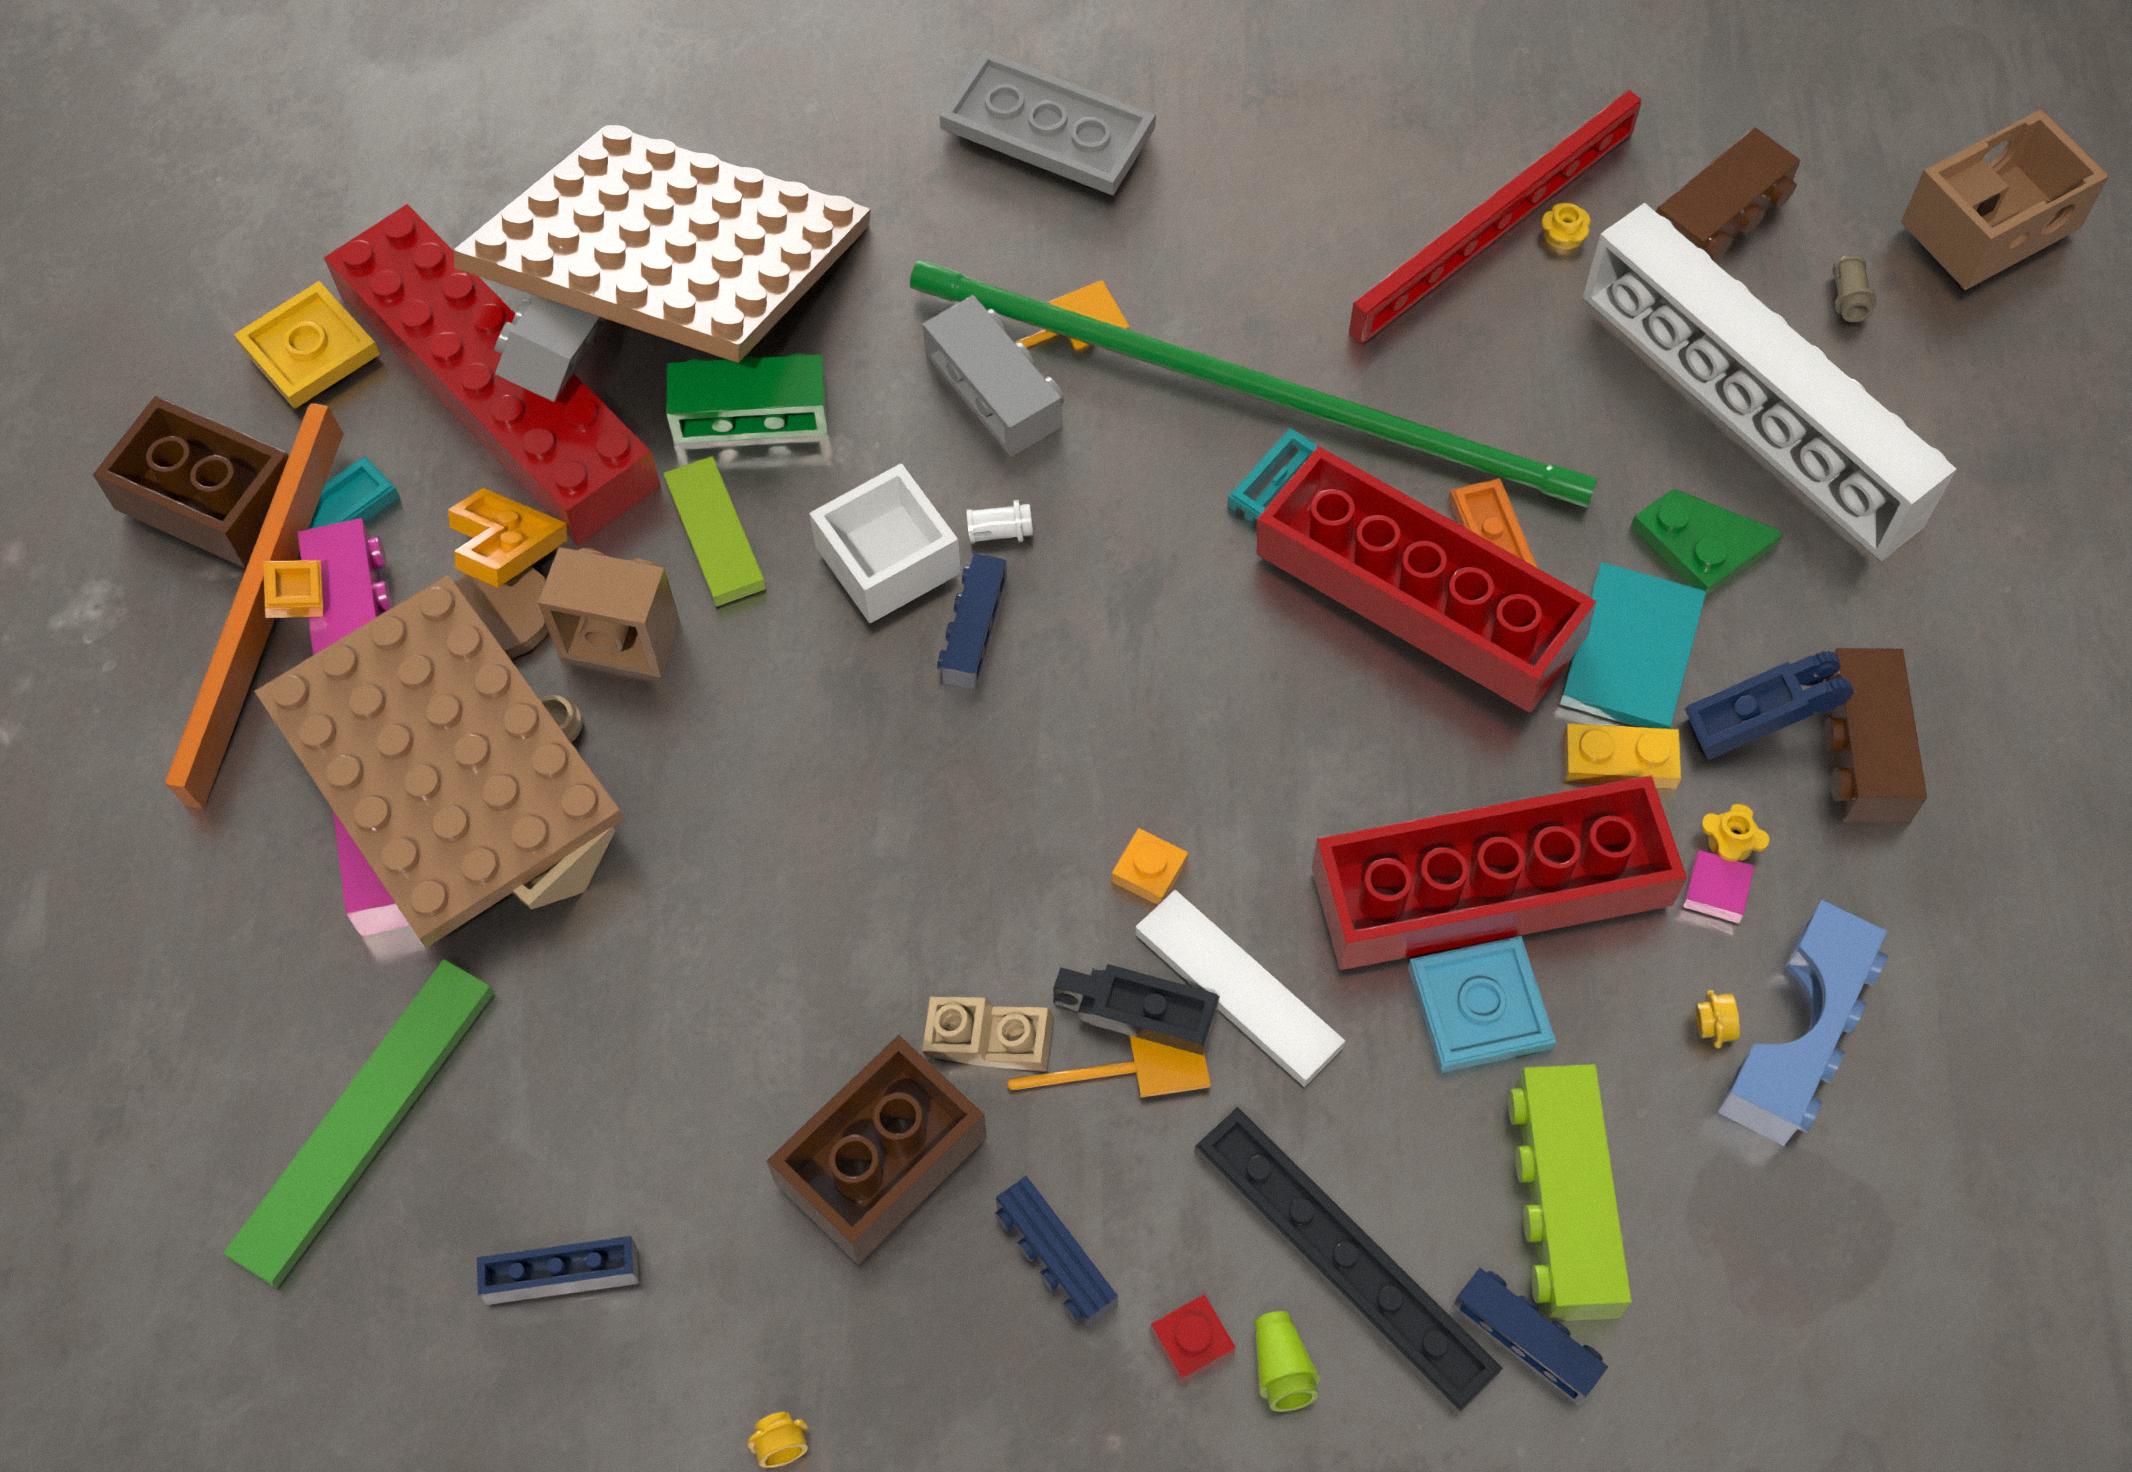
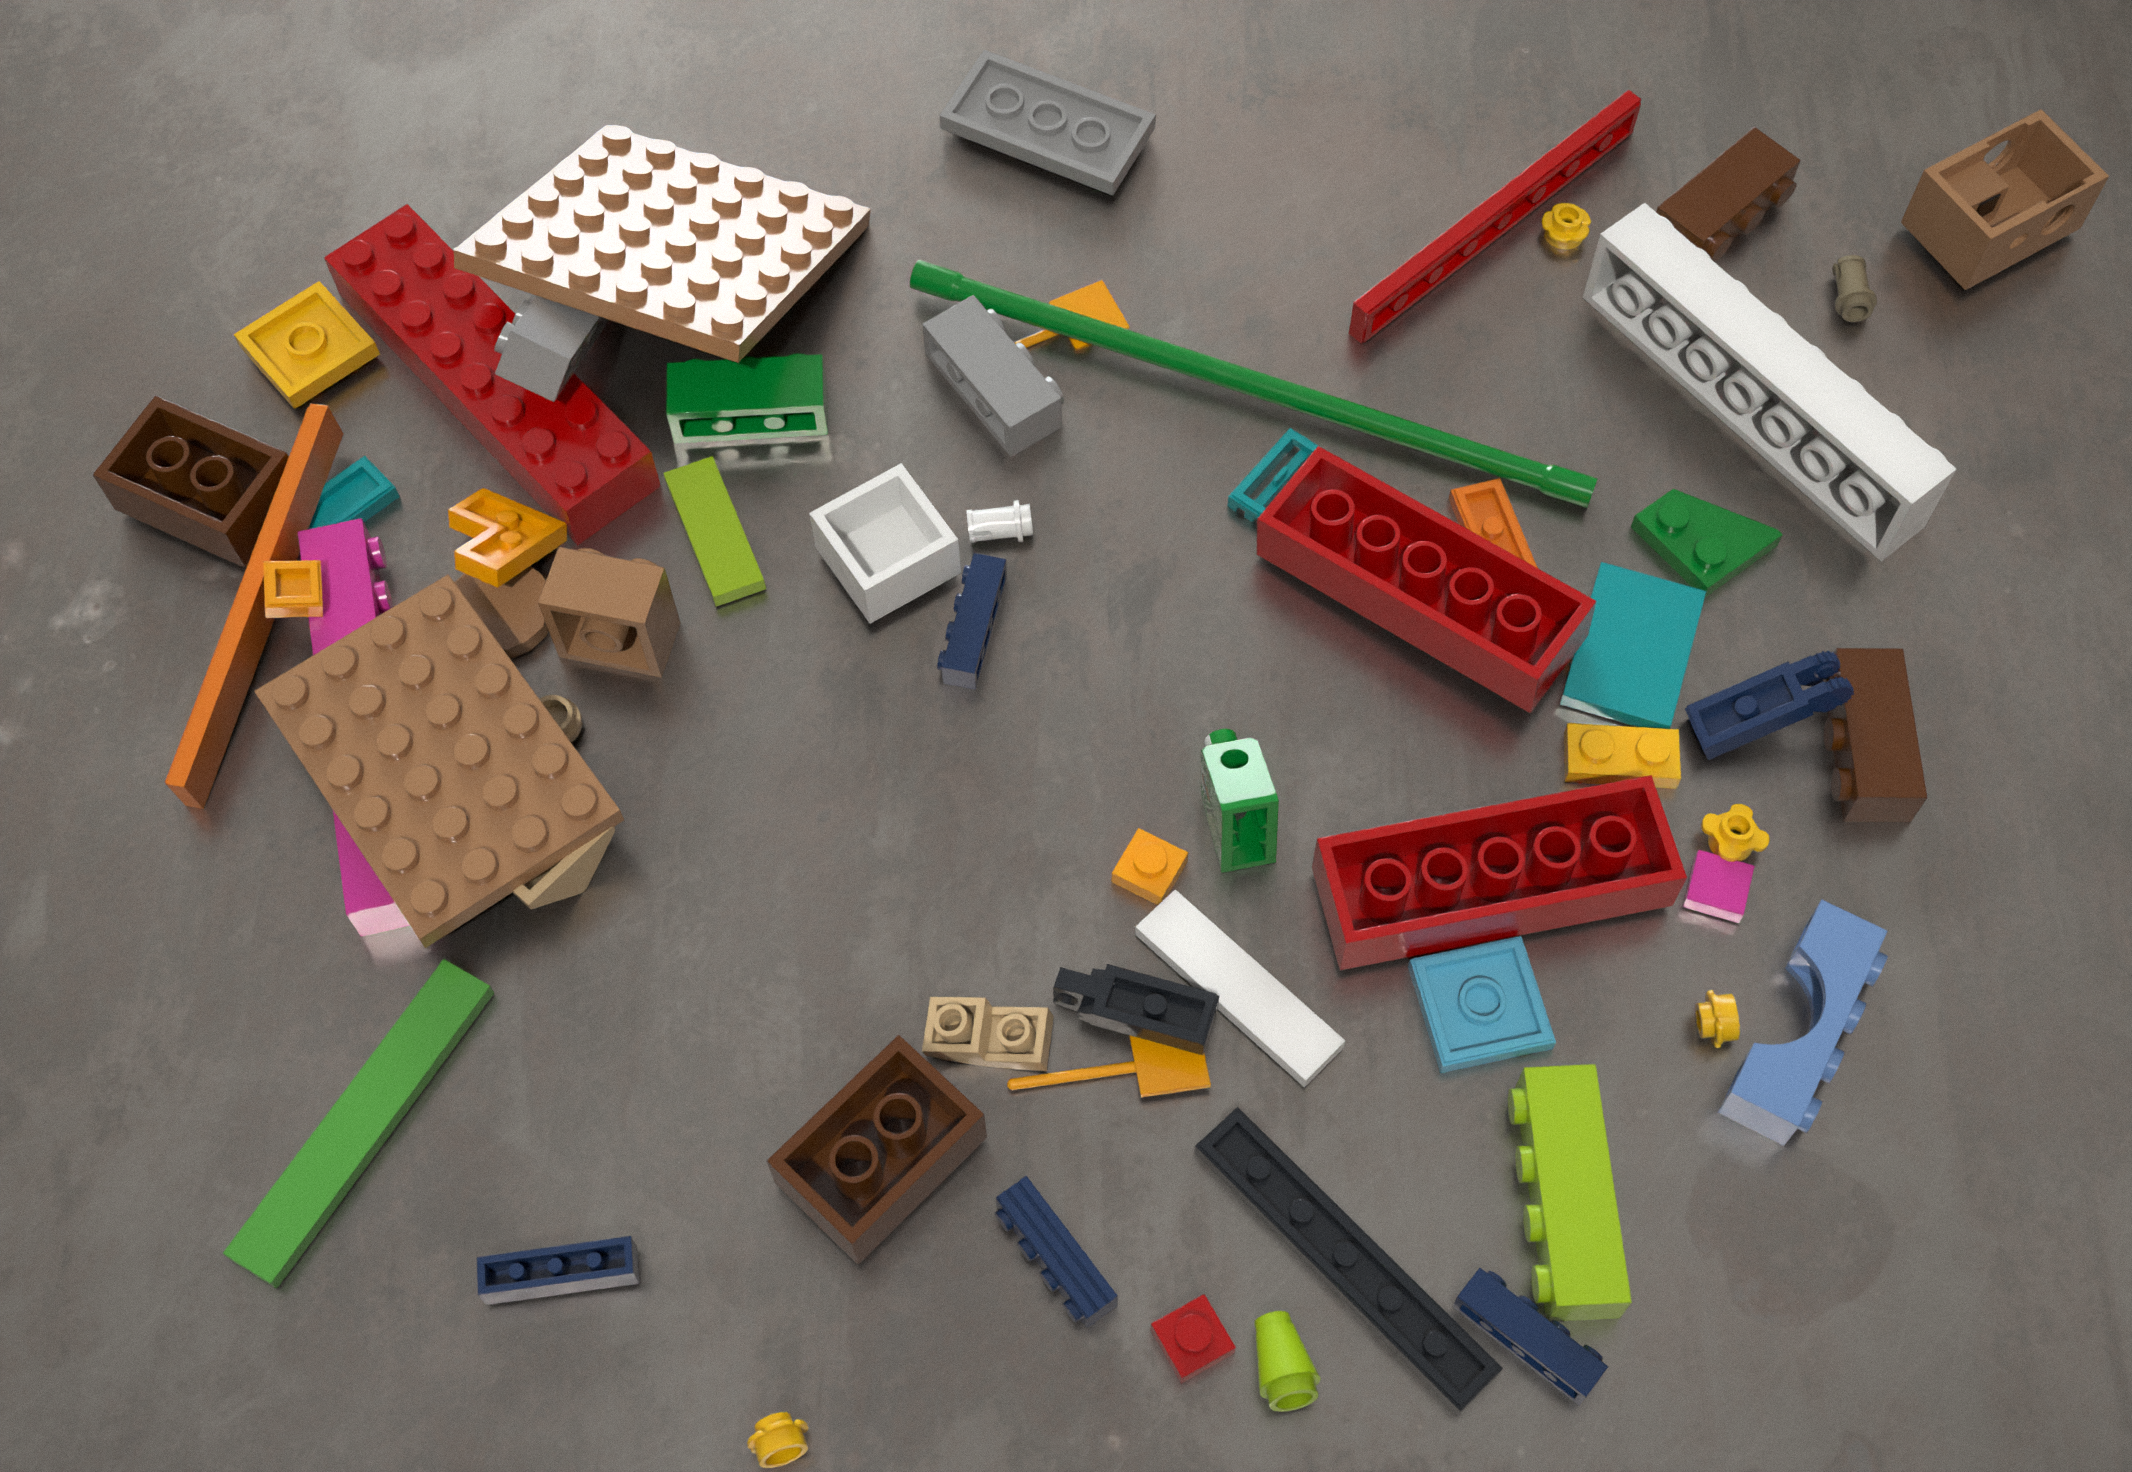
(1237, 782): none -> green torso

